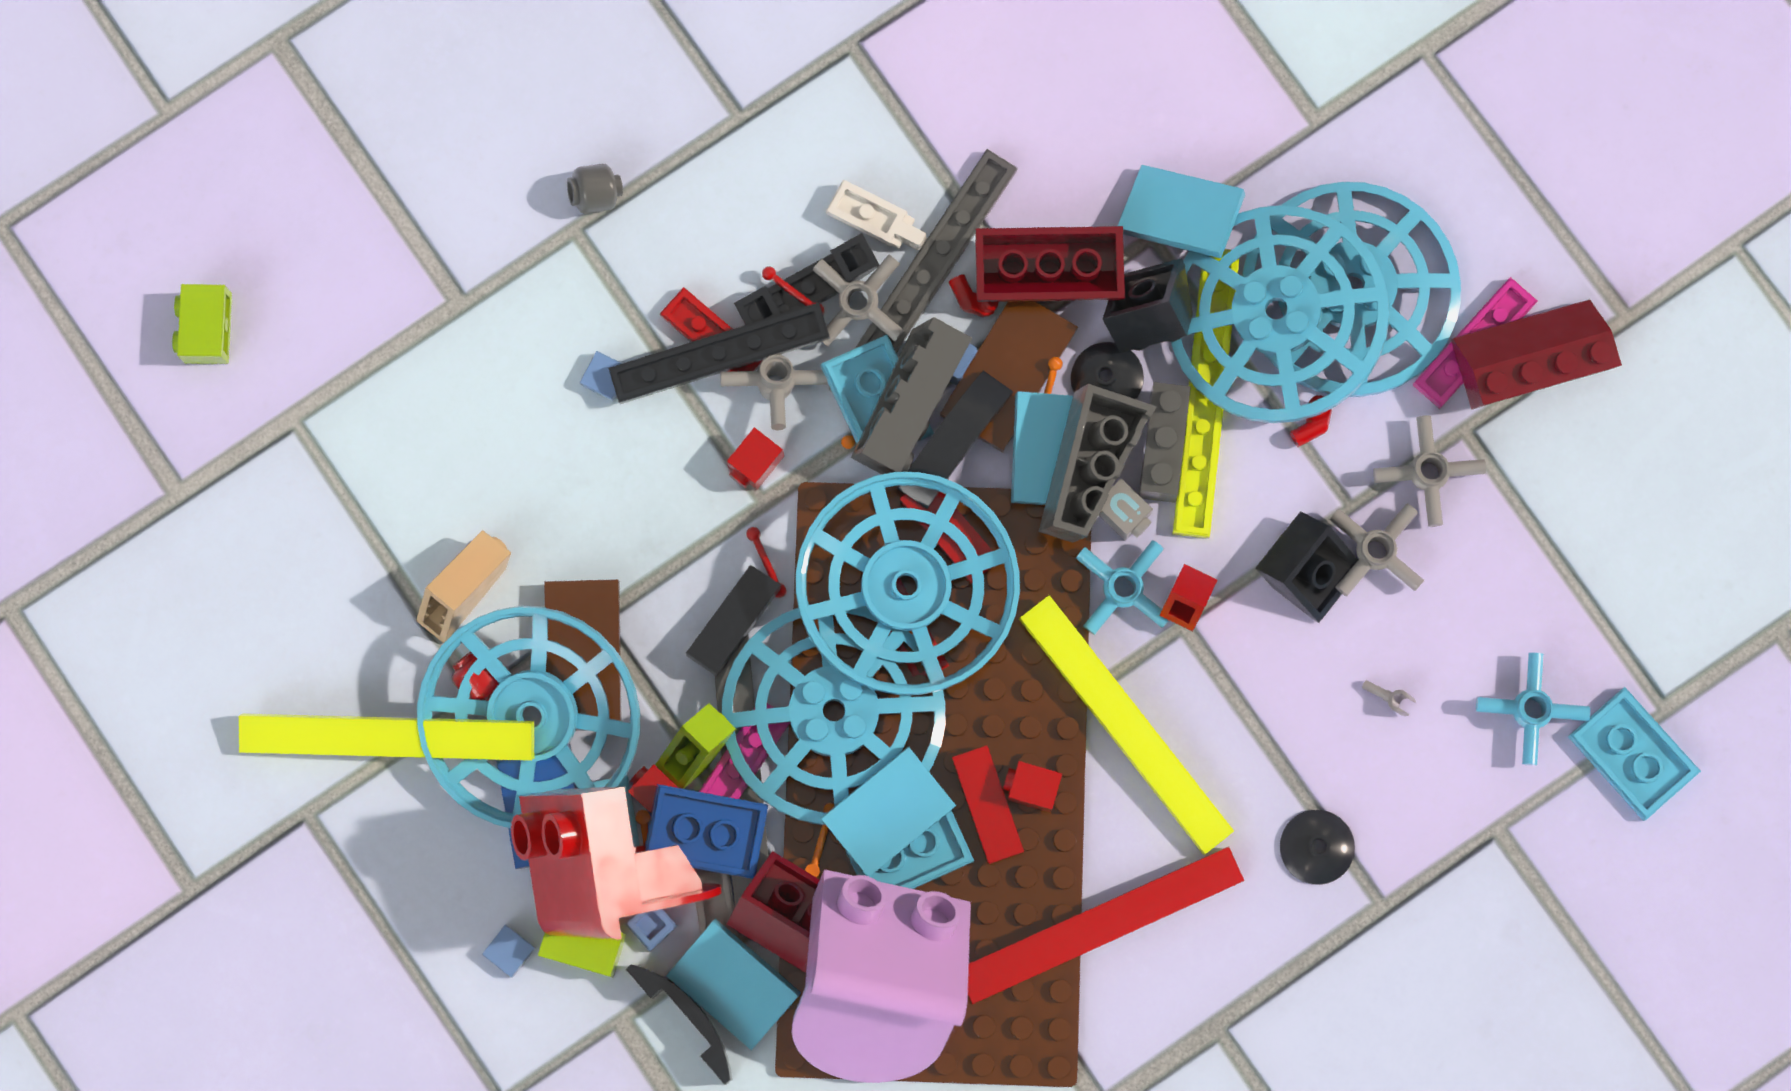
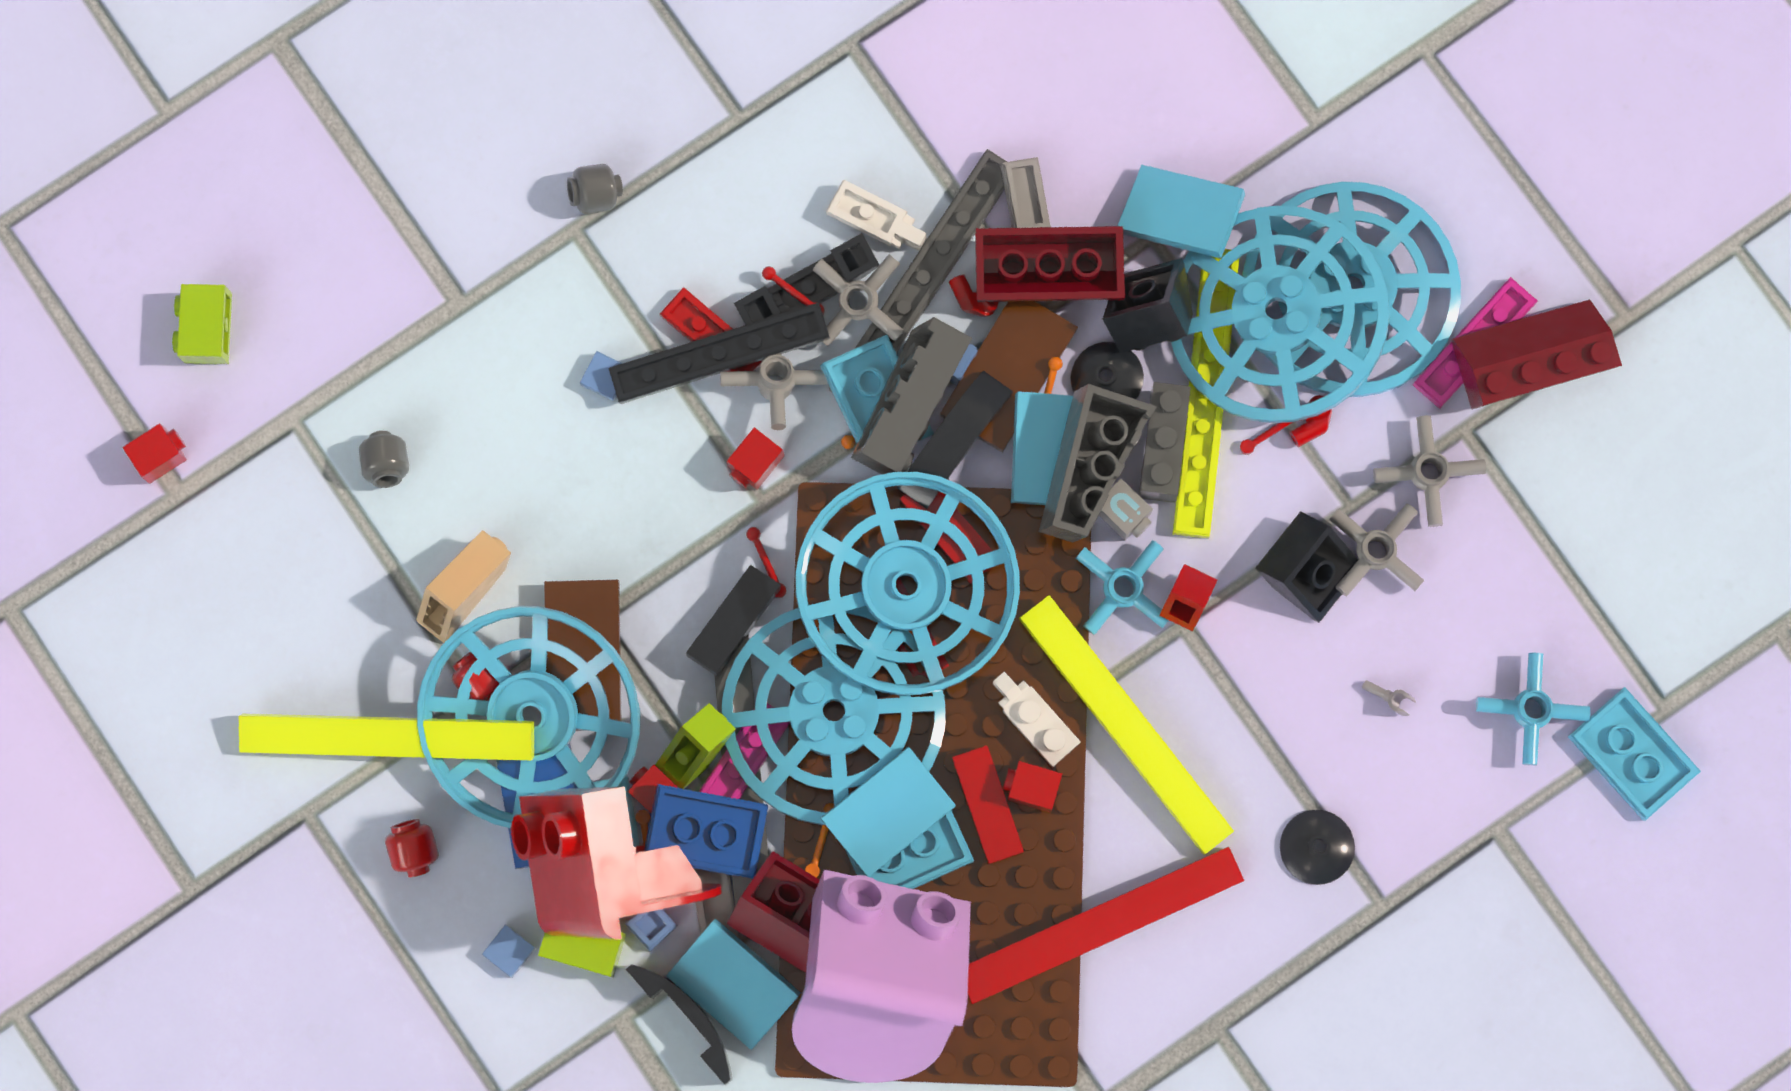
(156, 452): none -> red brick
(383, 459): none -> dark grey head
(411, 847): none -> red head
(1025, 193): none -> light grey tile
(1035, 720): none -> white hinge
(1247, 446): none -> red hinge

